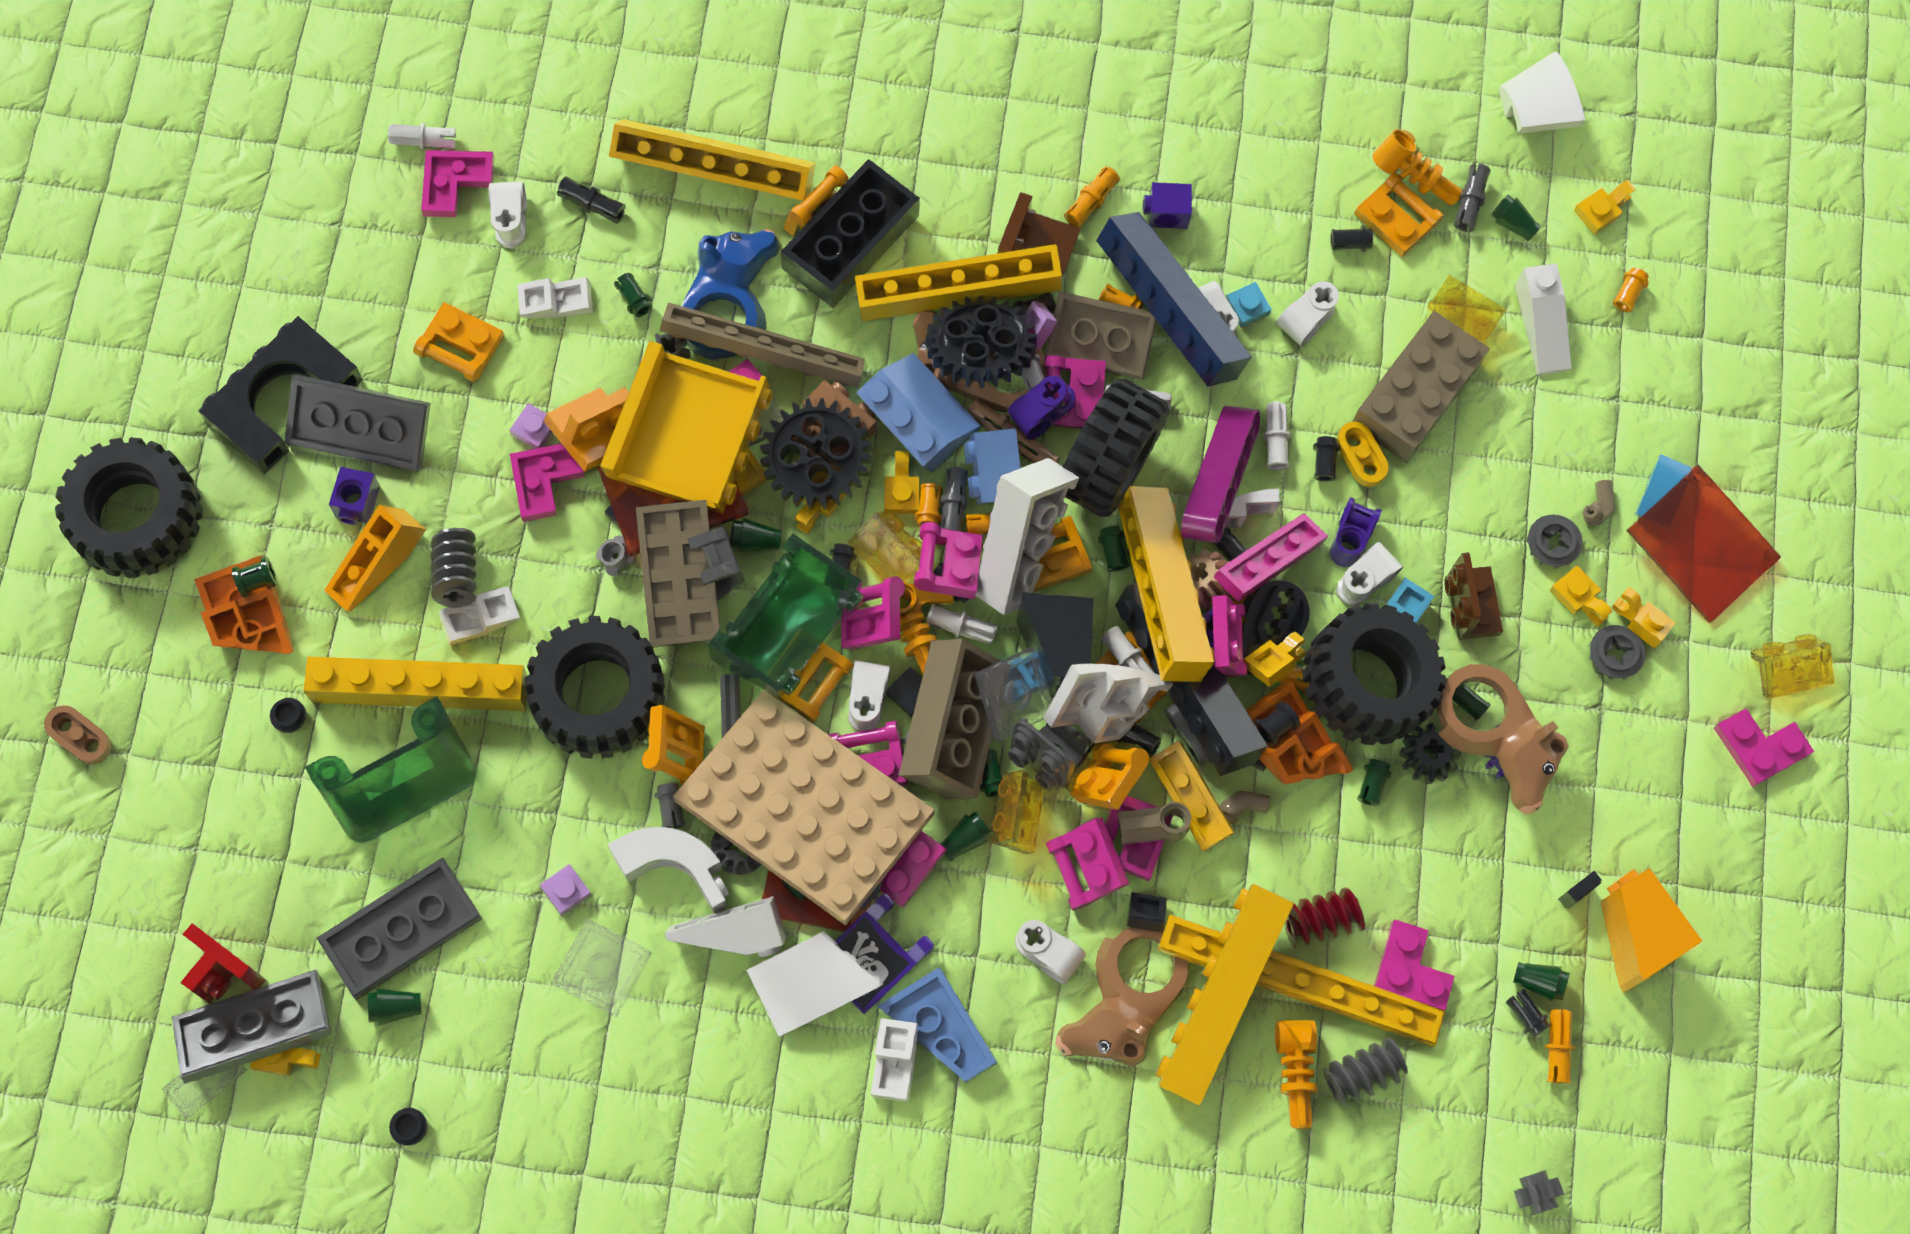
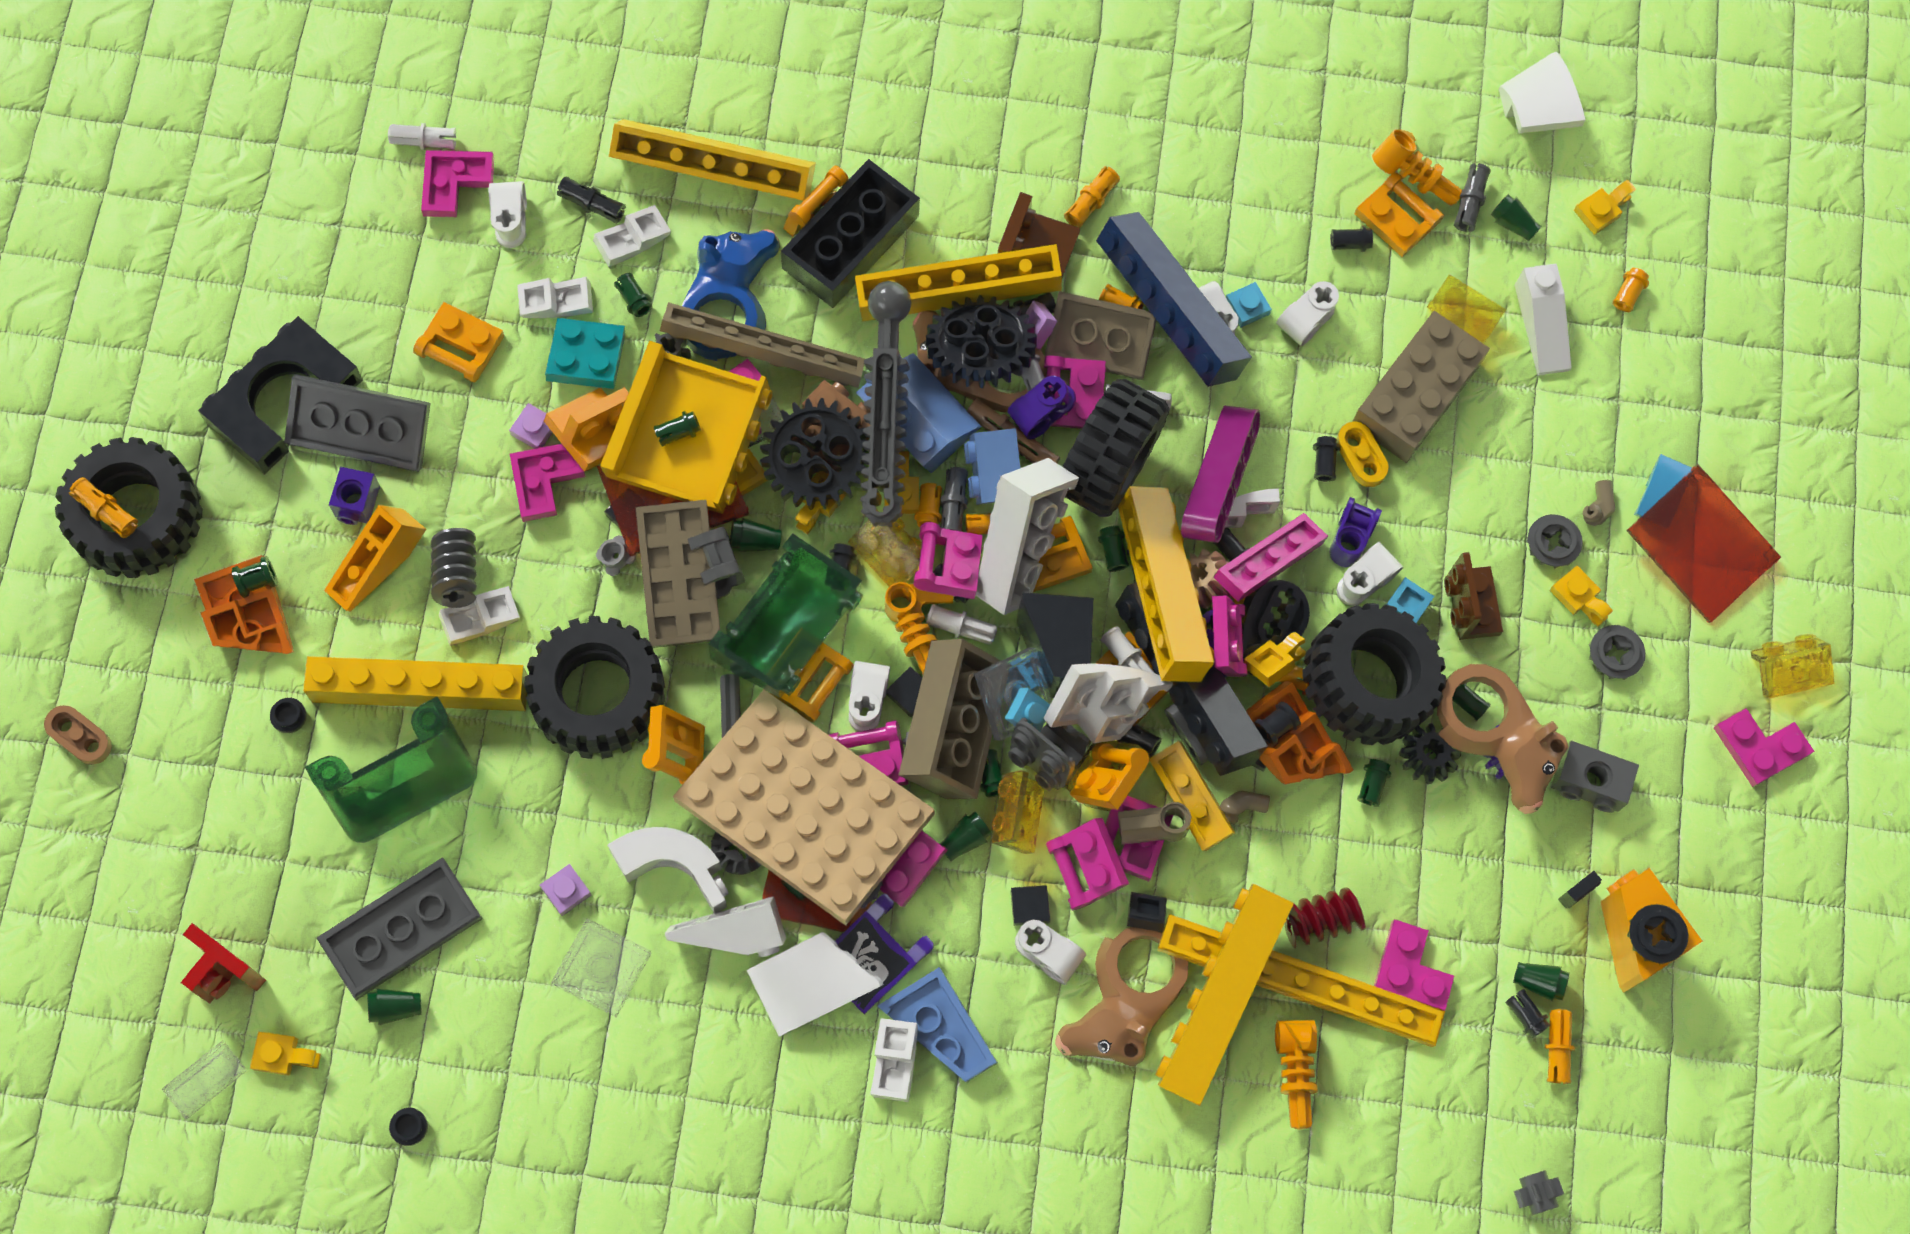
(103, 507): none -> light orange pin
(250, 1026): dark grey tile -> none
(585, 353): none -> teal plate
(634, 236): none -> white slope
(668, 807): dark grey pin -> none
(677, 428): none -> dark green pin
(875, 623): dark pink plate -> none
(889, 305): none -> dark grey gear
(1028, 706): none -> medium azure plate
(1030, 904): none -> black tile
(1168, 205): dark purple brick -> none
(1277, 436): white axle -> none
(1365, 1071): dark grey piece -> none
(1614, 773): none -> dark grey brick
(1646, 620): yellow plate -> none
(1673, 929): none -> black gear

